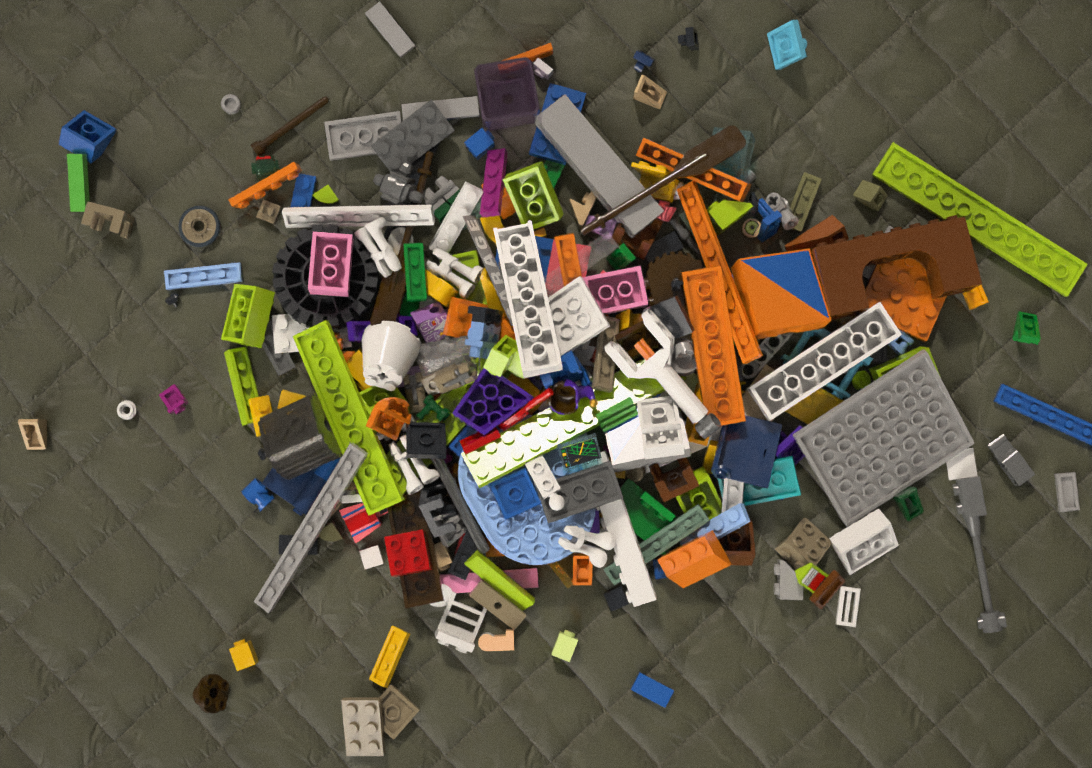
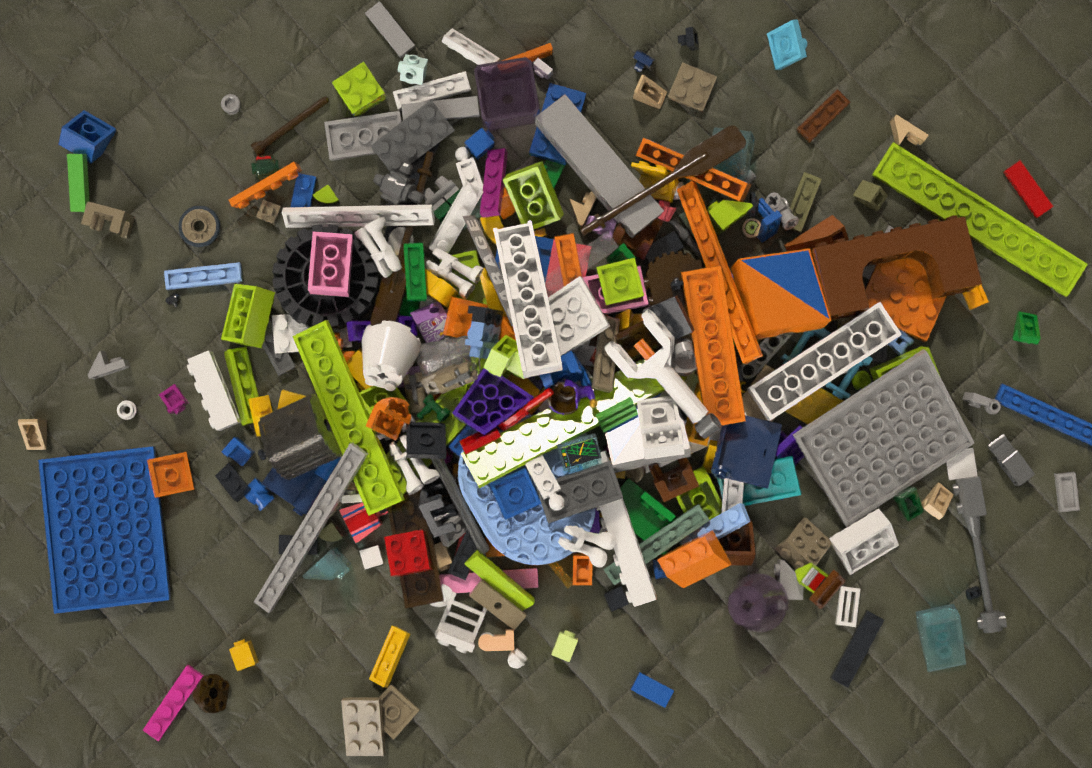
(102, 367): none -> light grey slope
(103, 530): none -> blue plate
(170, 474): none -> orange plate
(173, 703): none -> dark pink plate
(213, 390): none -> white brick
(233, 482): none -> black plate
(238, 451): none -> blue panel
(329, 567): none -> clear light blue slope
(359, 90): none -> lime brick
(413, 69): none -> light aqua brick
(434, 90): none -> white tile
(467, 168): none -> white plate
(468, 48): none -> white plate
(516, 659): none -> white plate
(620, 281): none -> lime plate
(692, 87): none -> dark tan plate
(768, 601): none -> cone
(823, 115): none -> reddish brown tile
(857, 648): none -> black plate
(902, 128): none -> tan slope
(937, 501): none -> tan slope
(941, 637): none -> clear light blue slope
(973, 593): none -> black rock
(977, 400): none -> light grey plate
(1028, 189): none -> red tile

